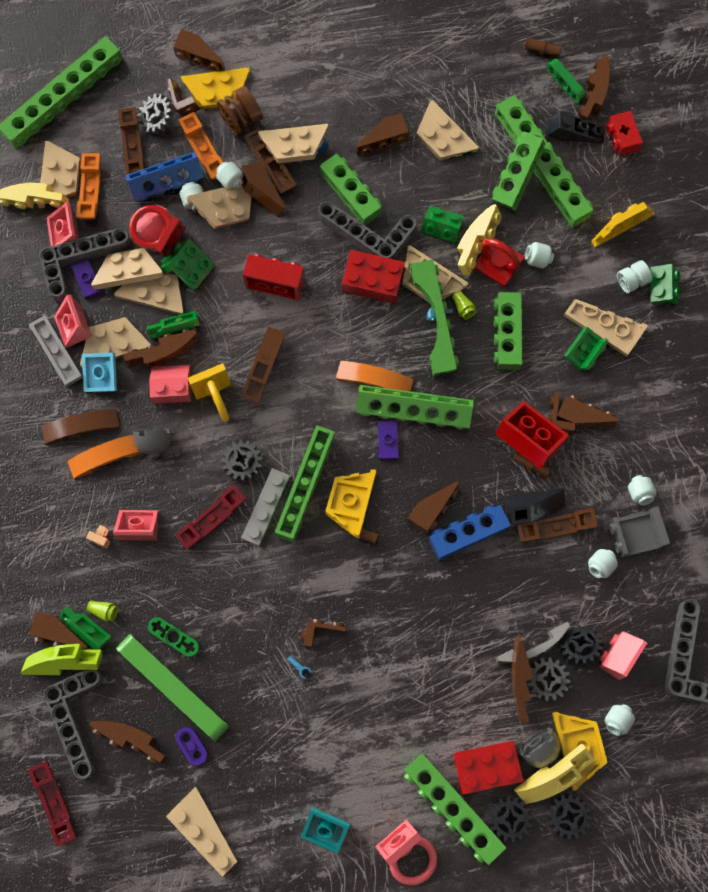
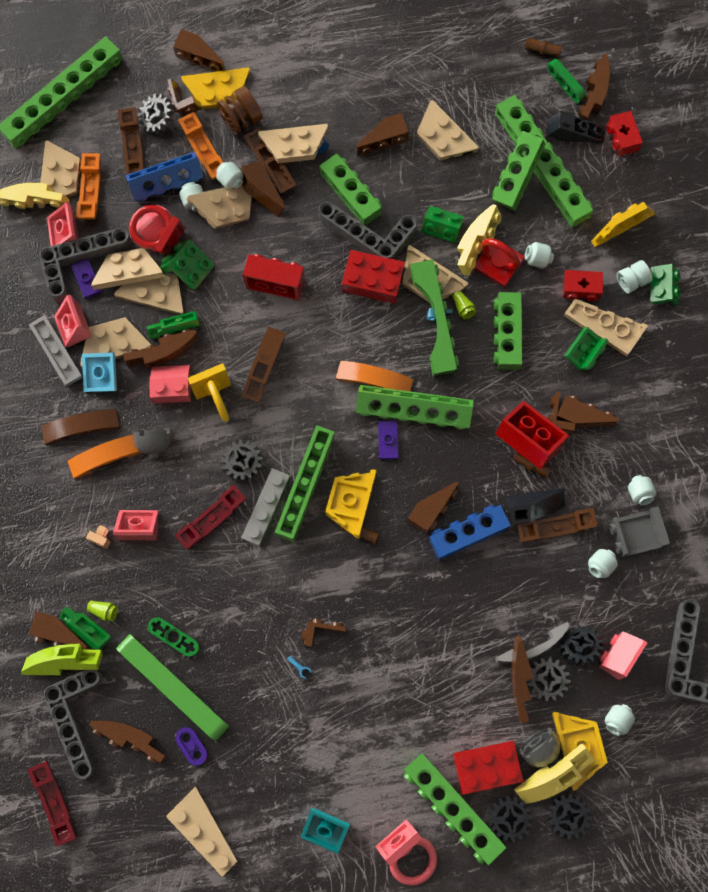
(591, 282): none -> red brick

